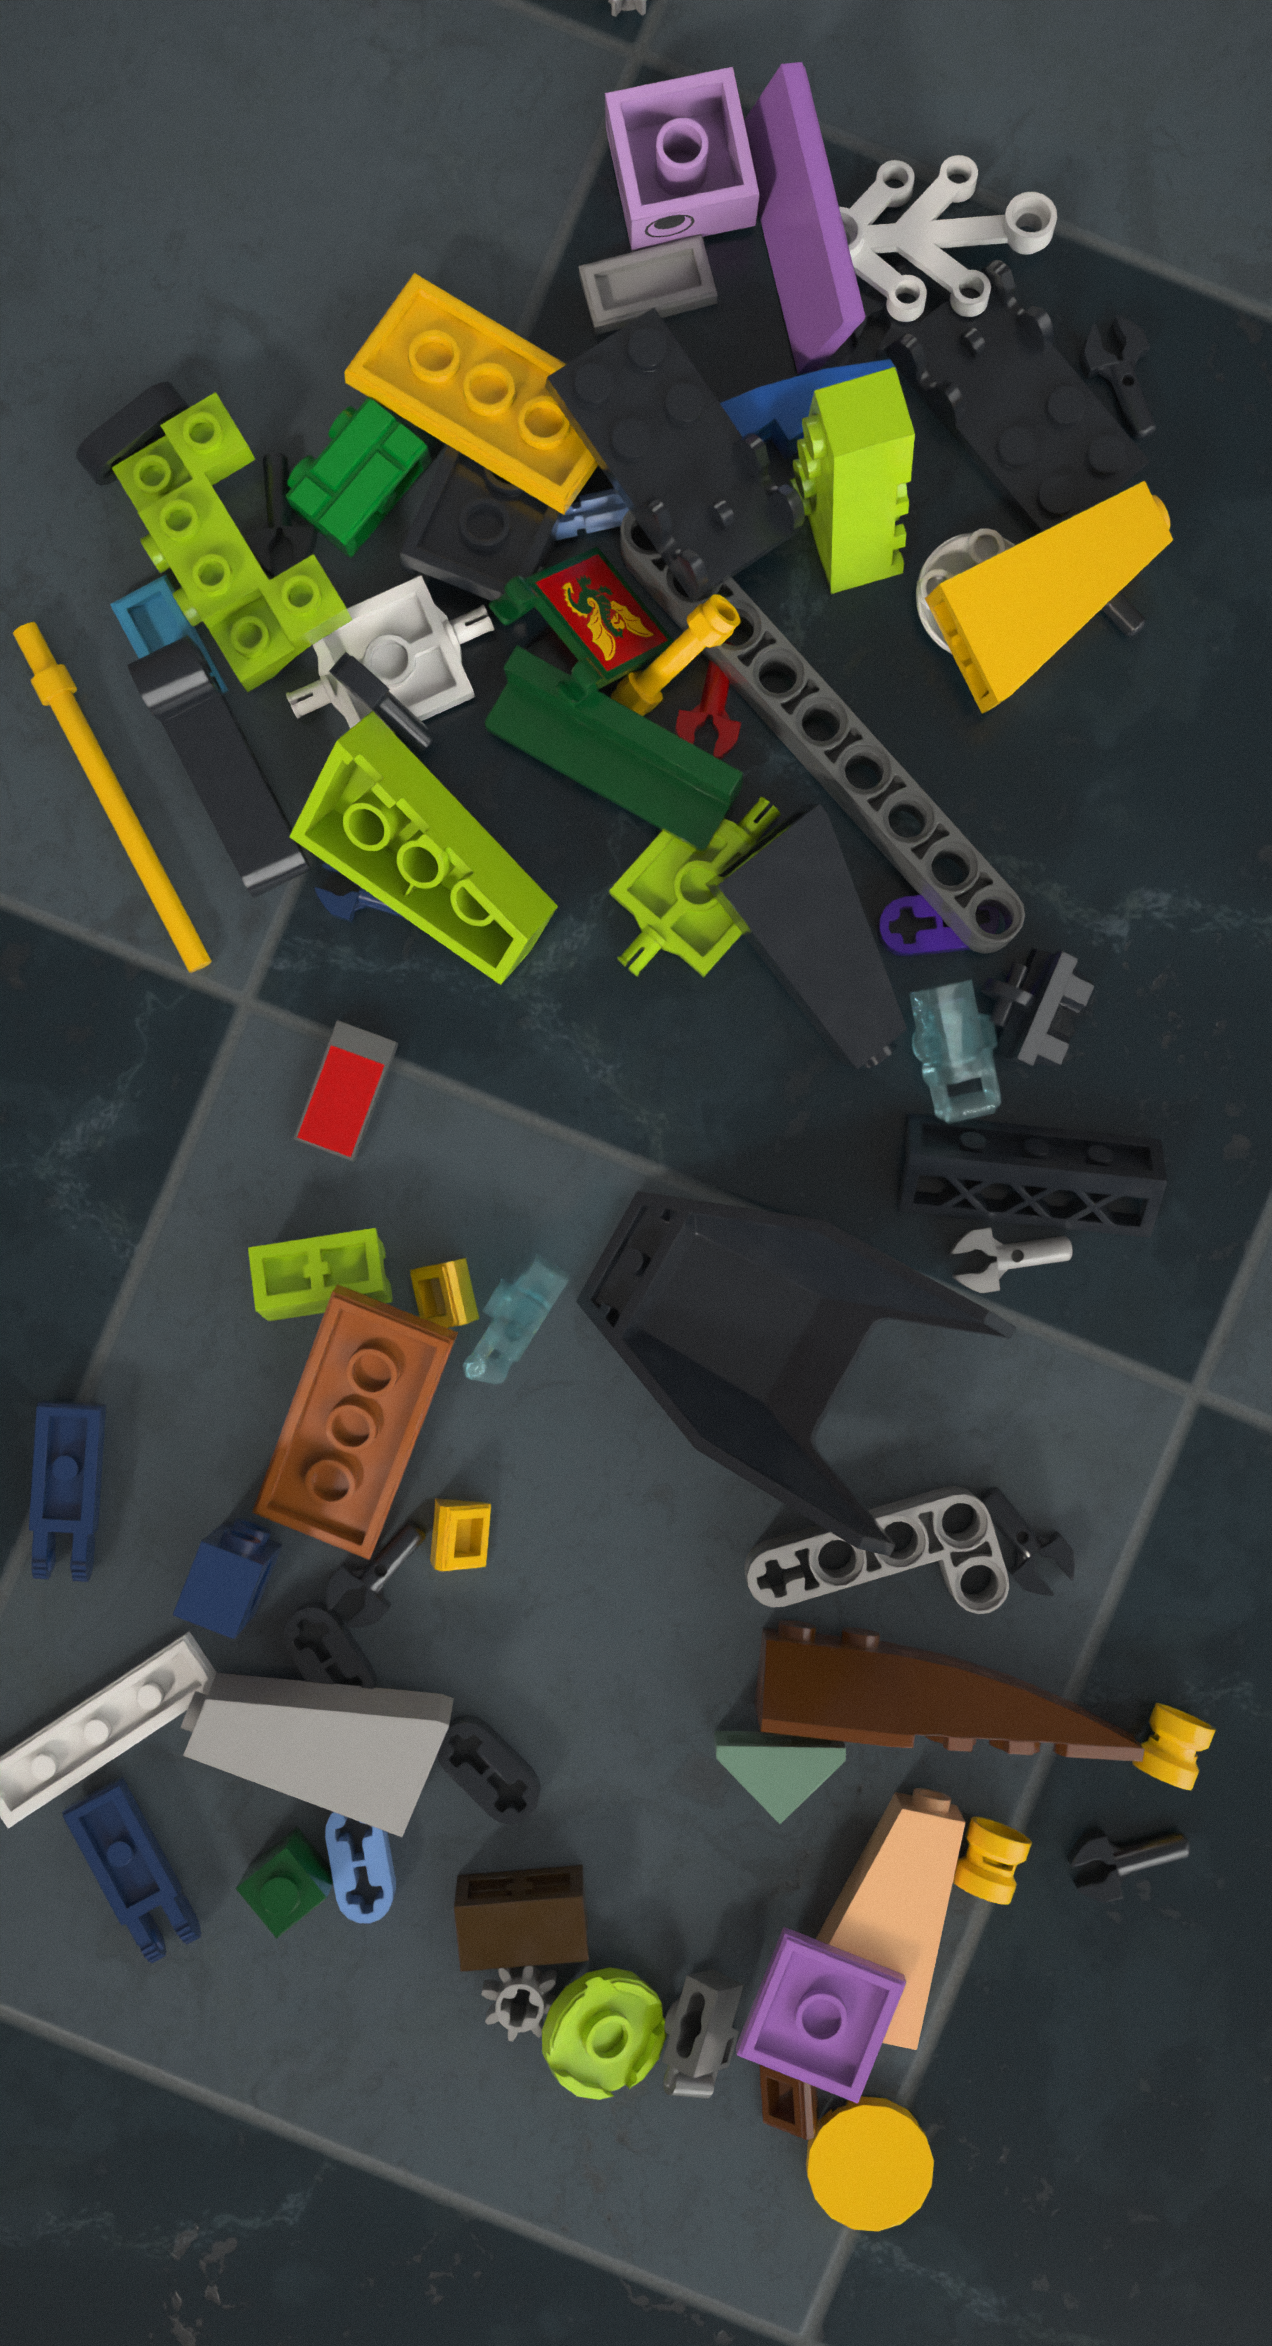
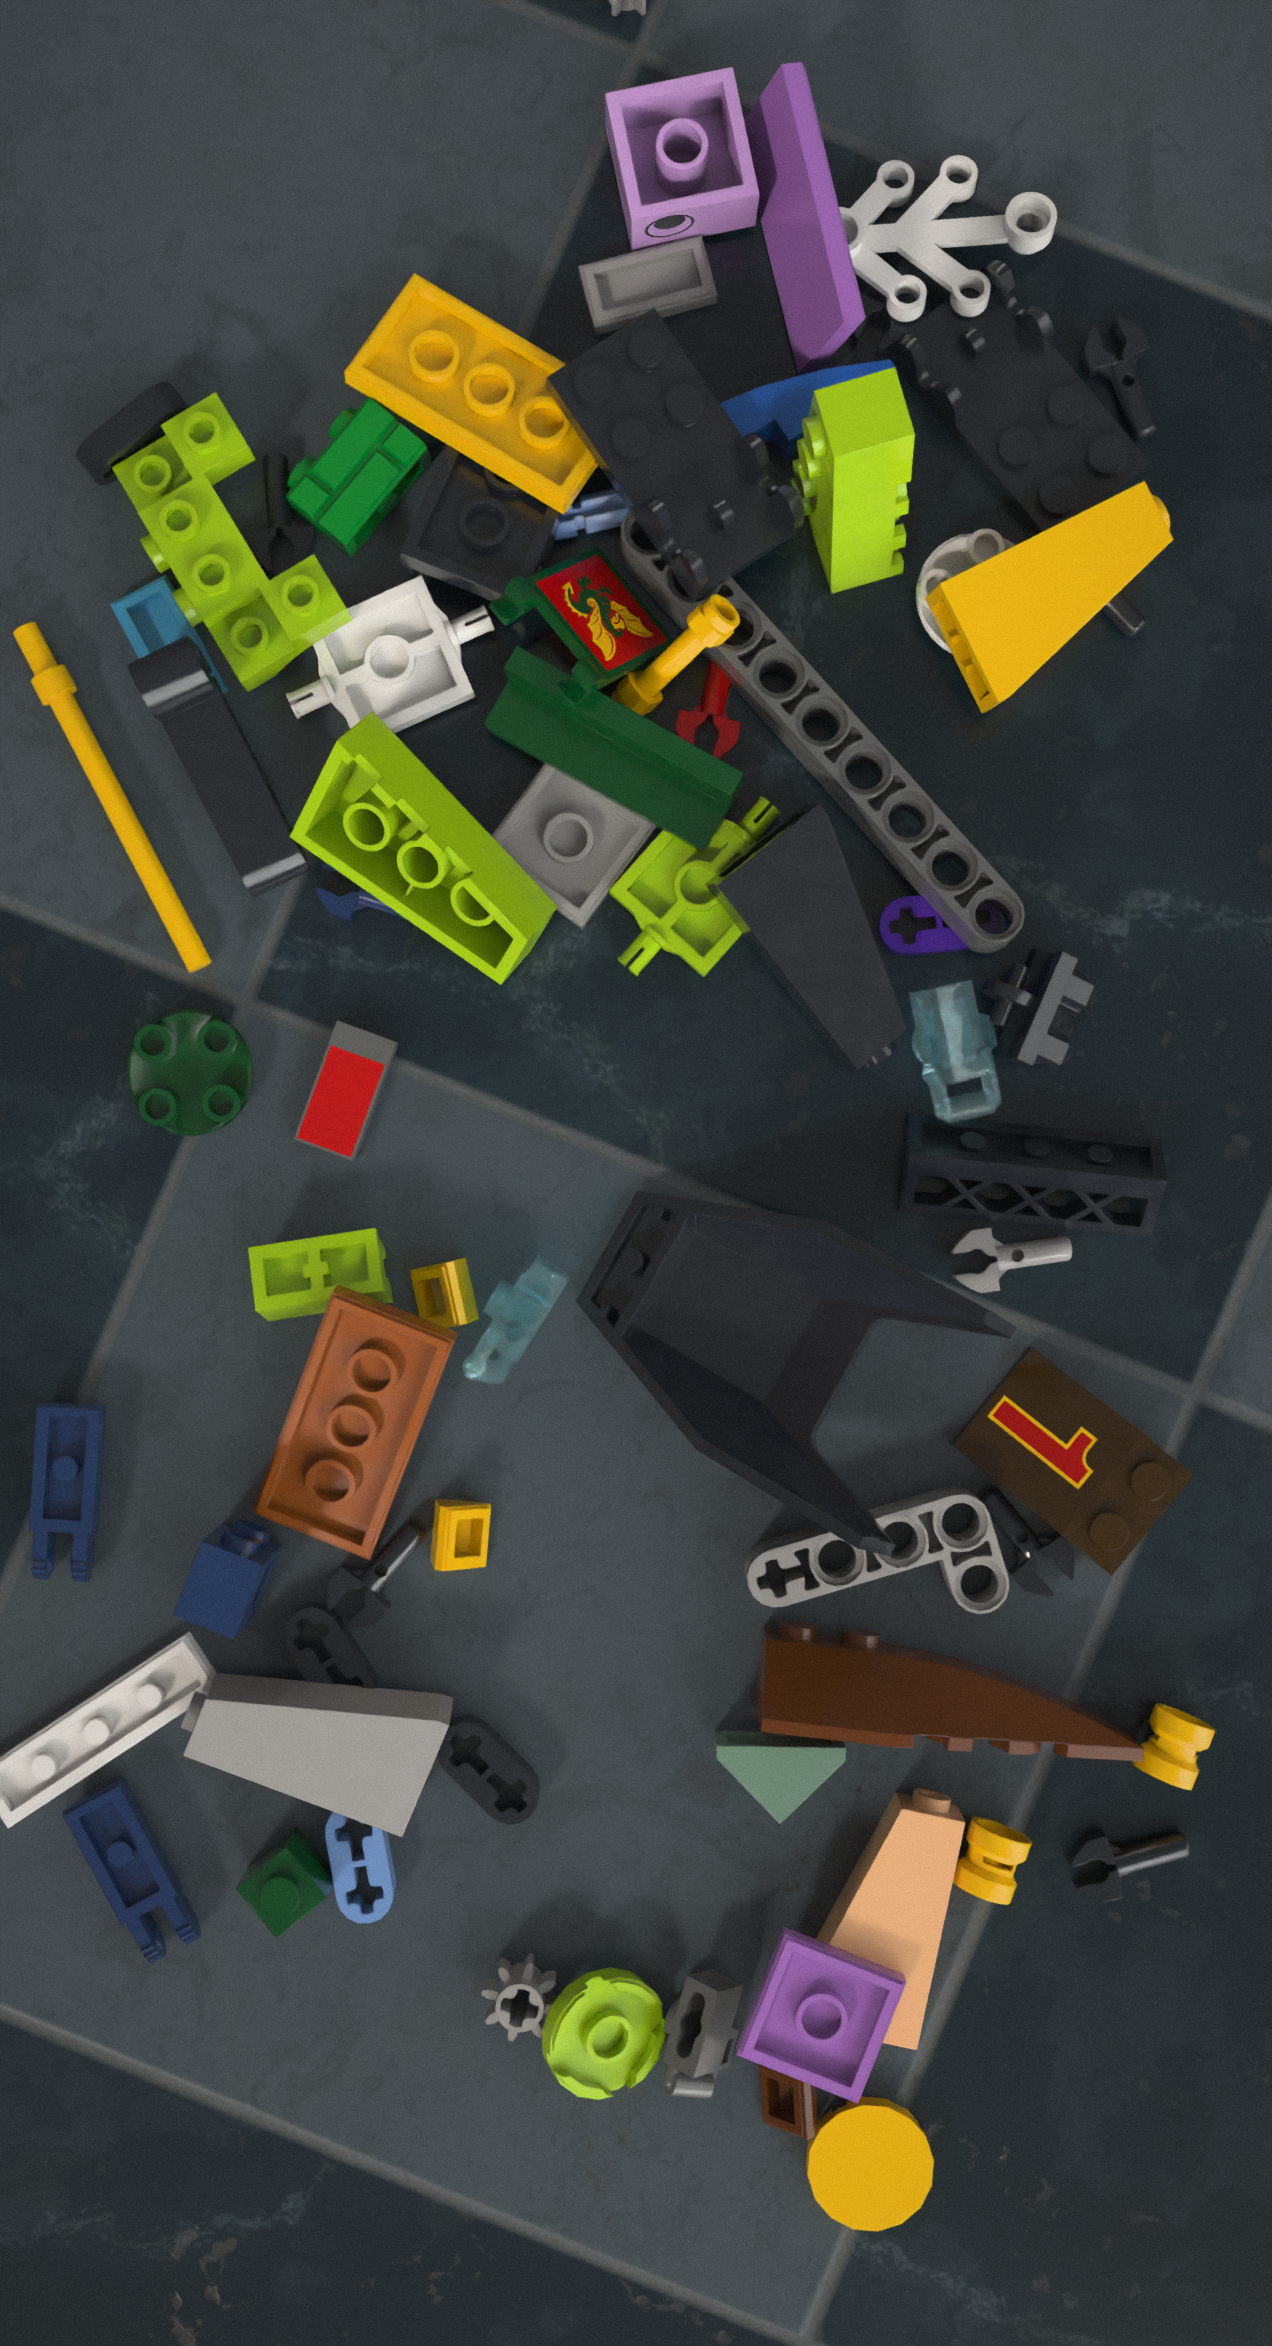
(189, 1072): none -> dark green dish
(384, 704): black bar -> none
(521, 1918): dark brown hinge -> none
(571, 841): none -> light grey tile
(1072, 1460): none -> dark brown slope

